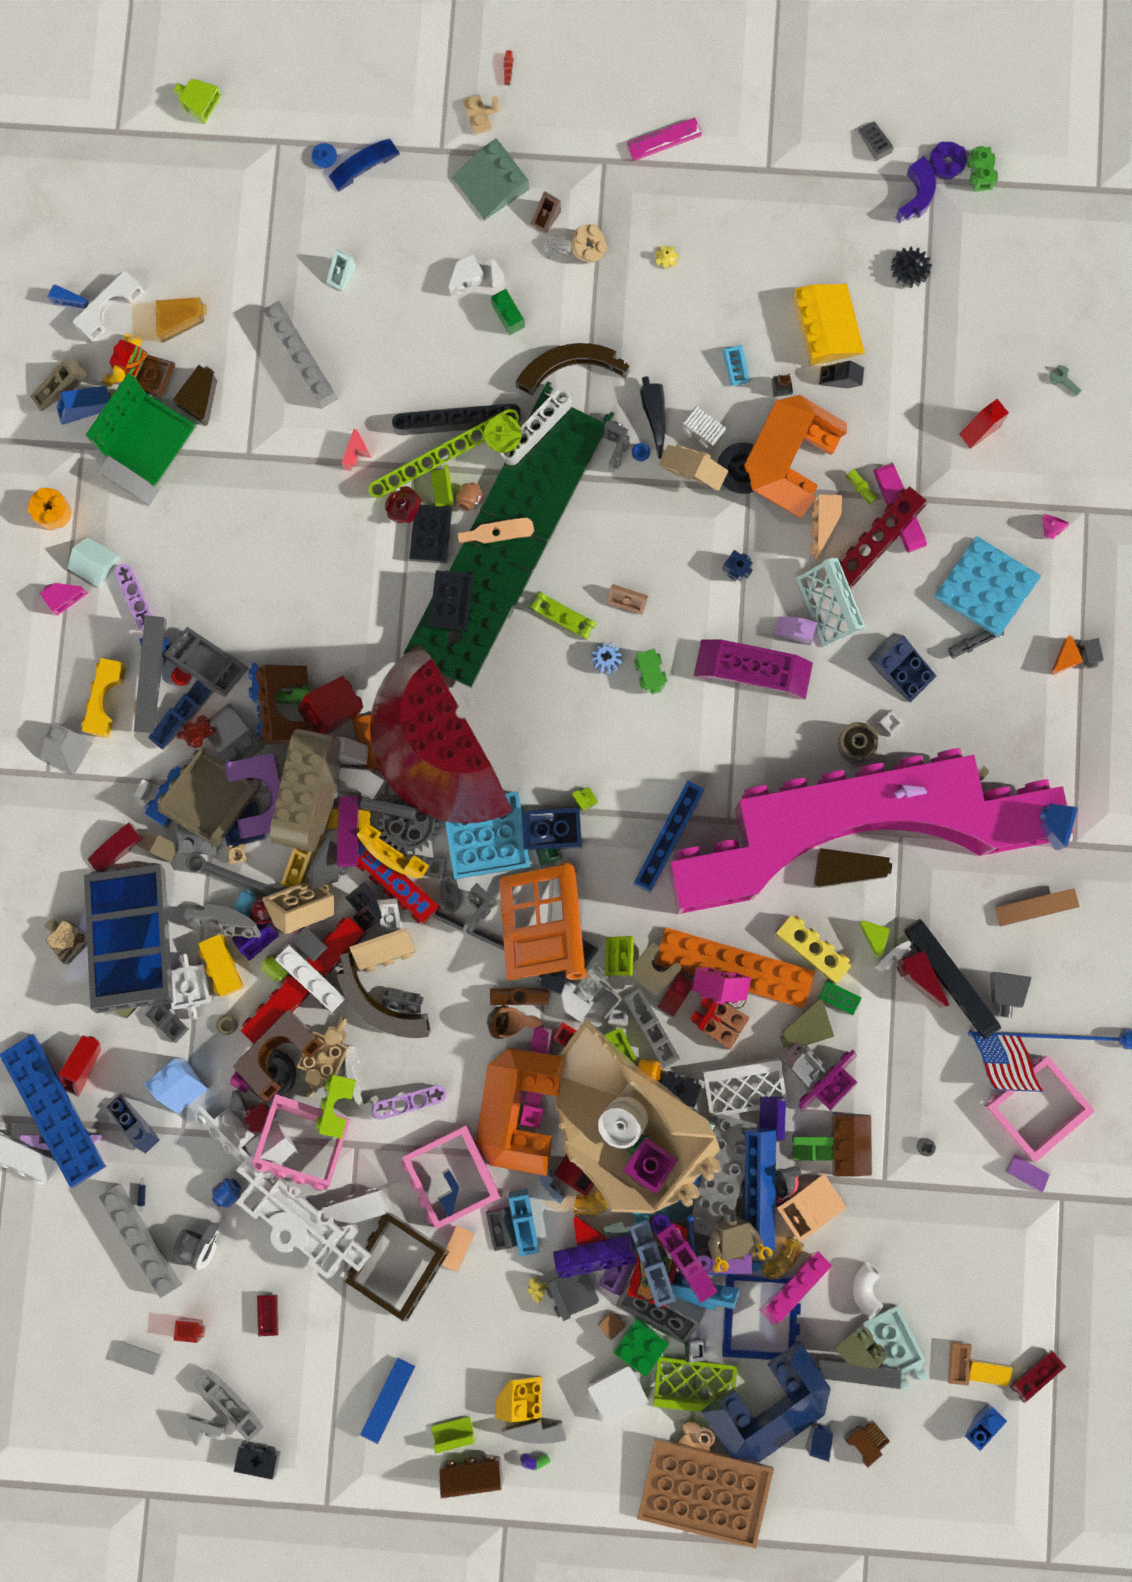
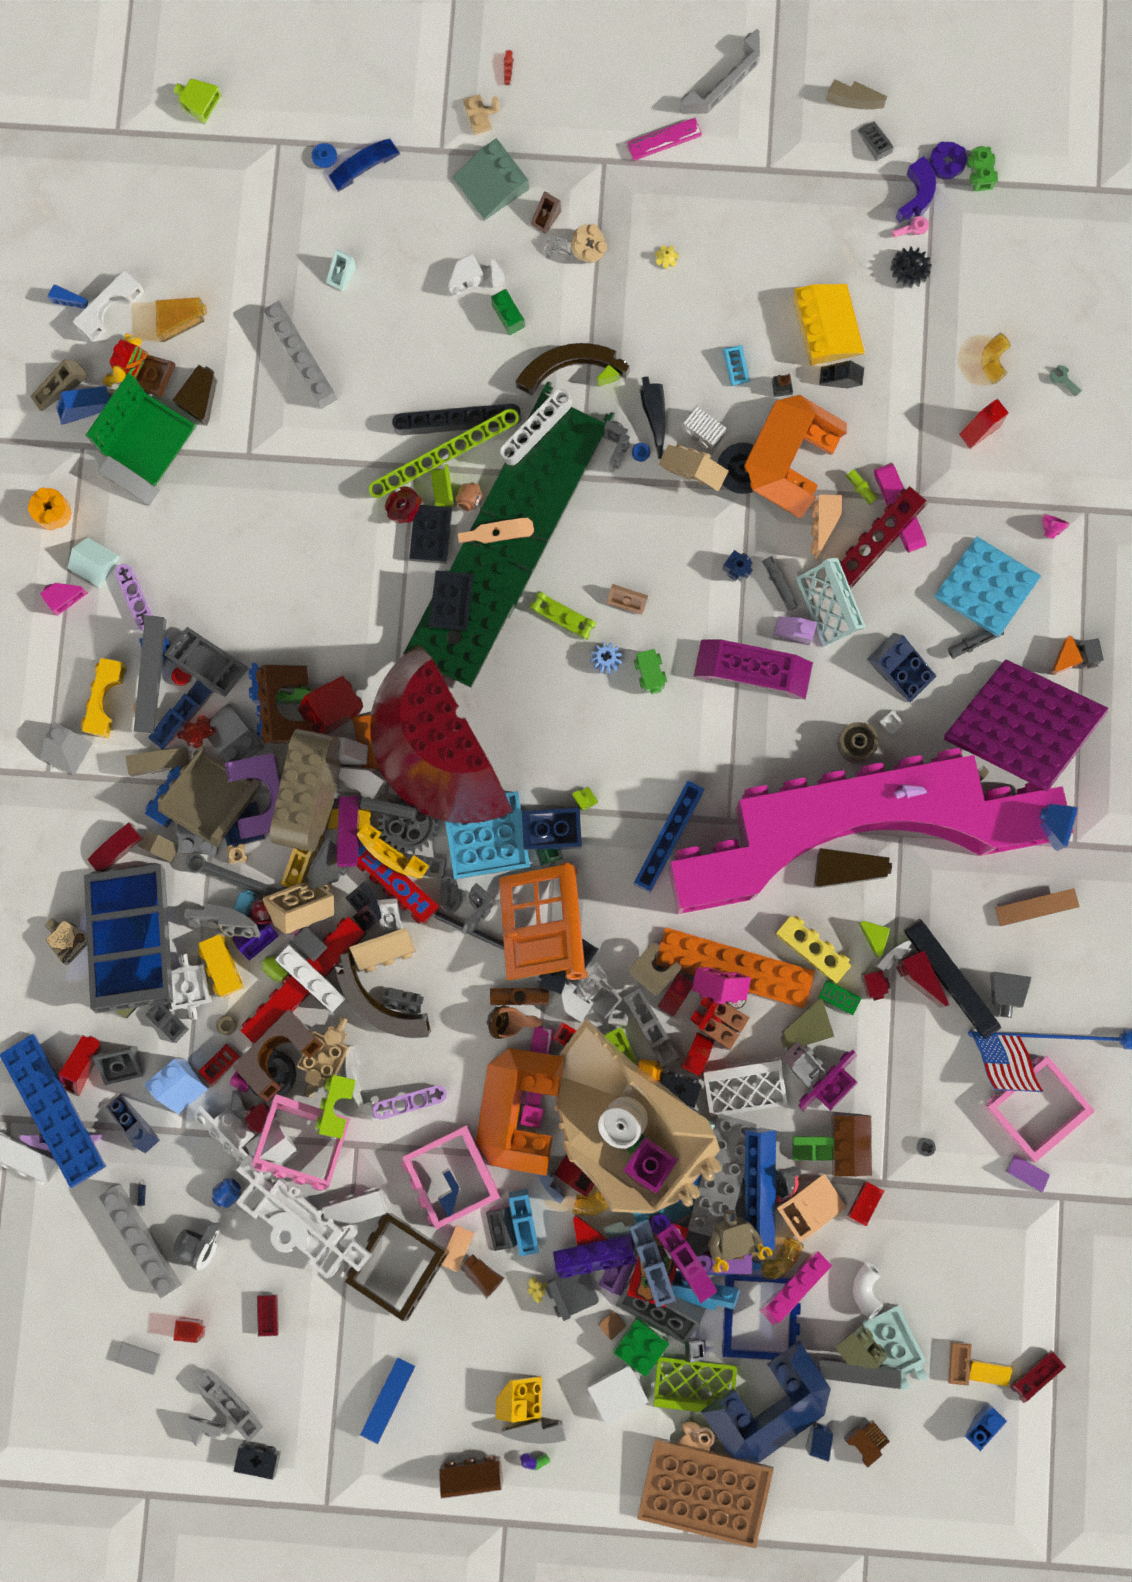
(119, 1065): none -> dark grey slope
(143, 790): white tile -> none
(156, 761): none -> dark tan slope
(223, 1069): none -> red slope
(354, 447): coral slope -> none
(453, 1434): lime panel -> none
(482, 1275): none -> reddish brown plant
(502, 433): lime tile -> none
(607, 376): none -> lime slope
(619, 956): lime slope -> none
(690, 1219): blue hinge -> none
(696, 105): none -> light grey slope
(698, 1054): none -> red slope
(773, 1114): dark purple panel -> none
(778, 580): none -> dark grey pin
(856, 96): none -> dark tan slope
(865, 1203): none -> red hinge
(875, 985): none -> dark red brick
(918, 226): none -> bright pink plate
(991, 358): none -> clear yellow cylinder
(1026, 724): none -> magenta plate

